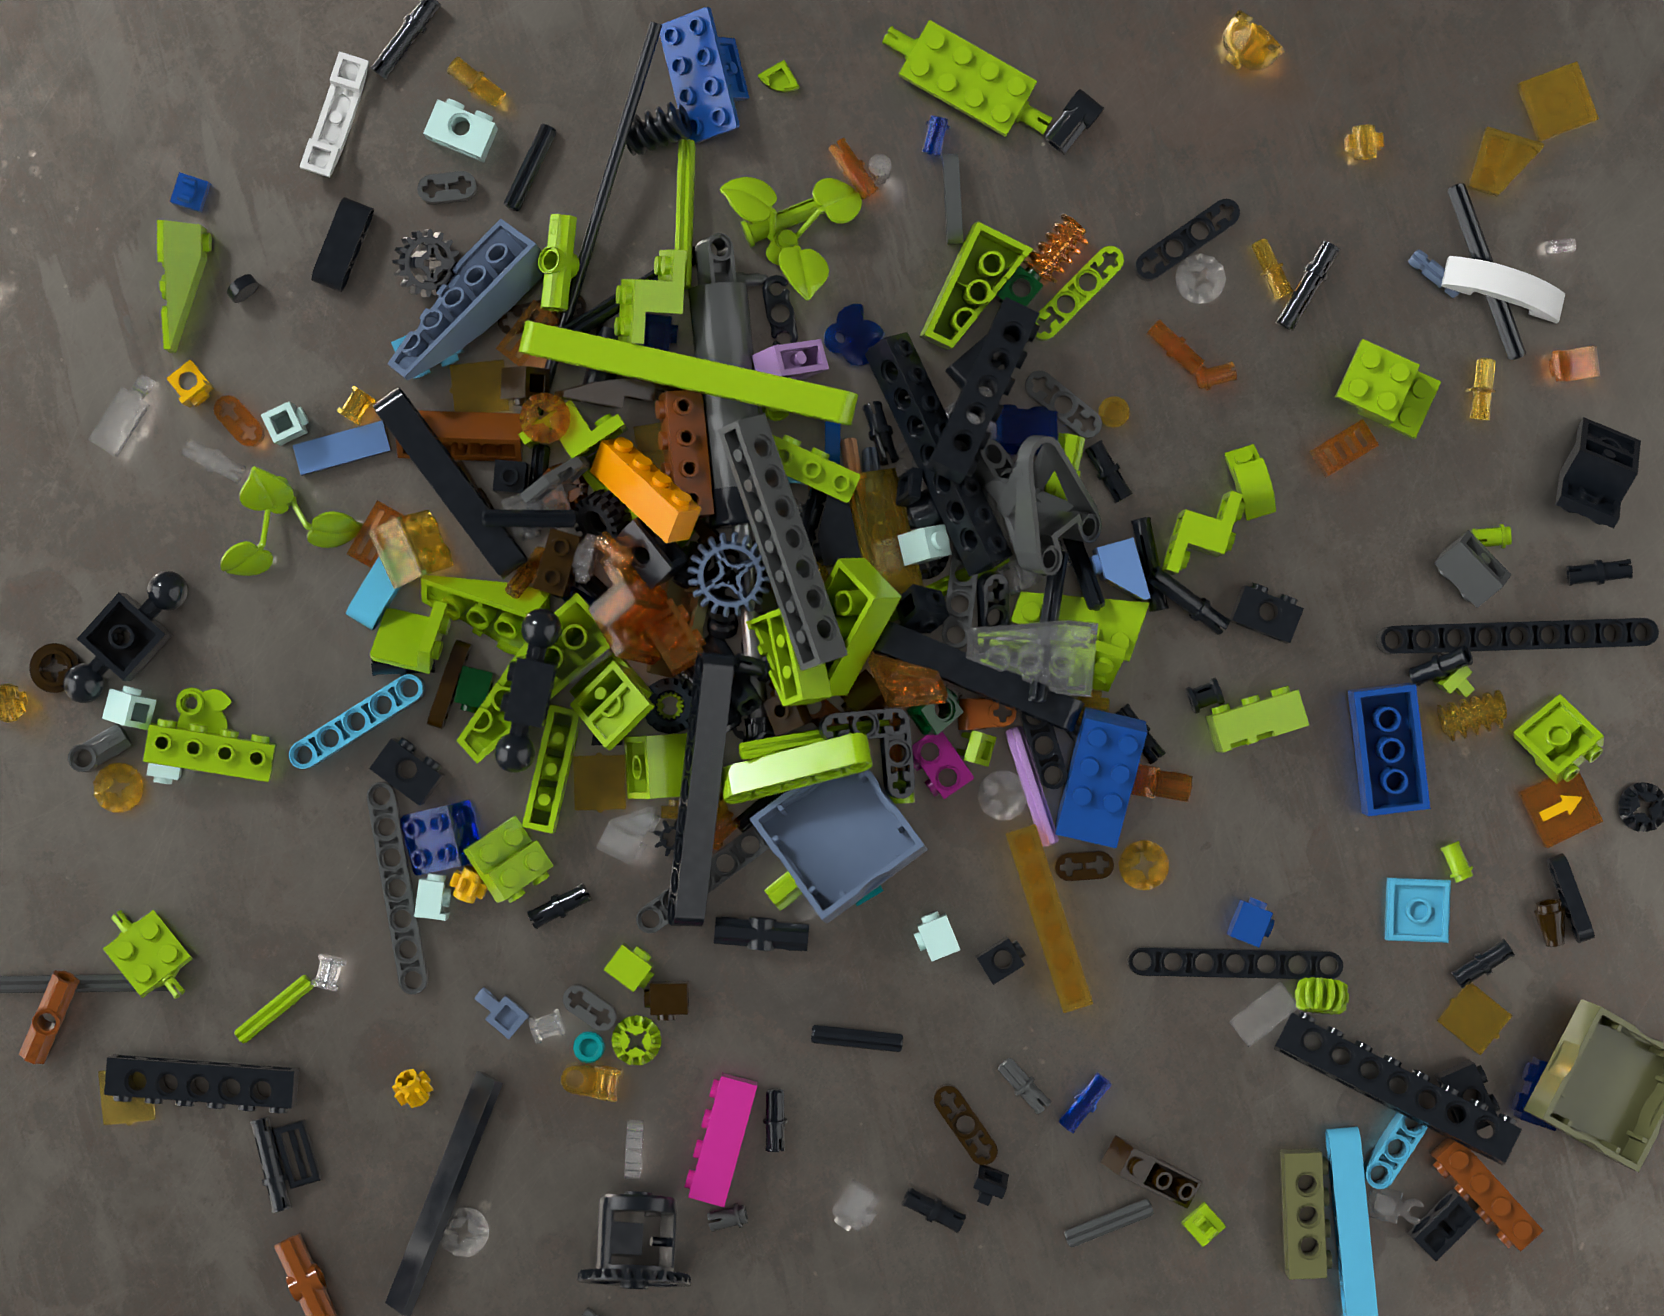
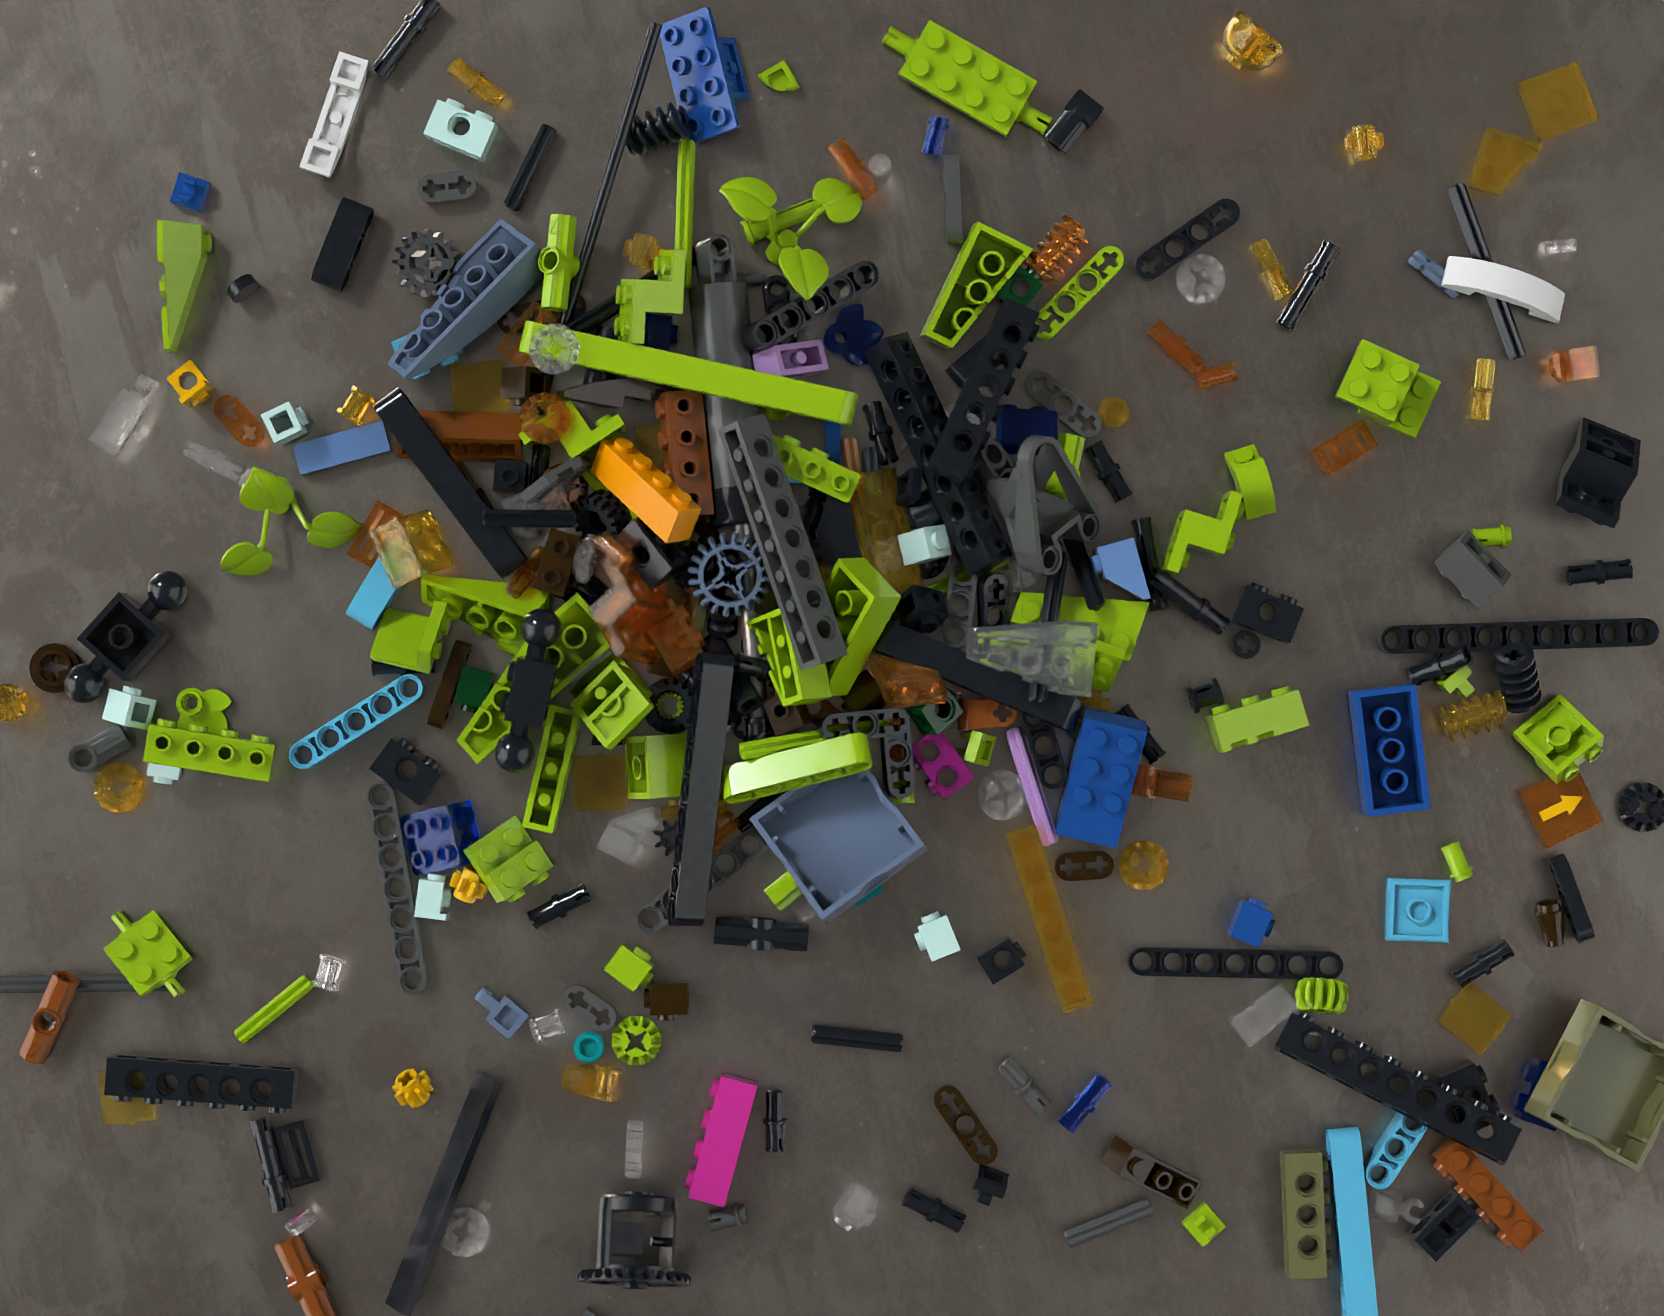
(300, 1222): none -> clear tile
(543, 339): none -> clear gear
(641, 250): none -> clear yellow gear
(798, 310): none -> black beam
(1254, 639): none -> black bush
(1518, 677): none -> black piece

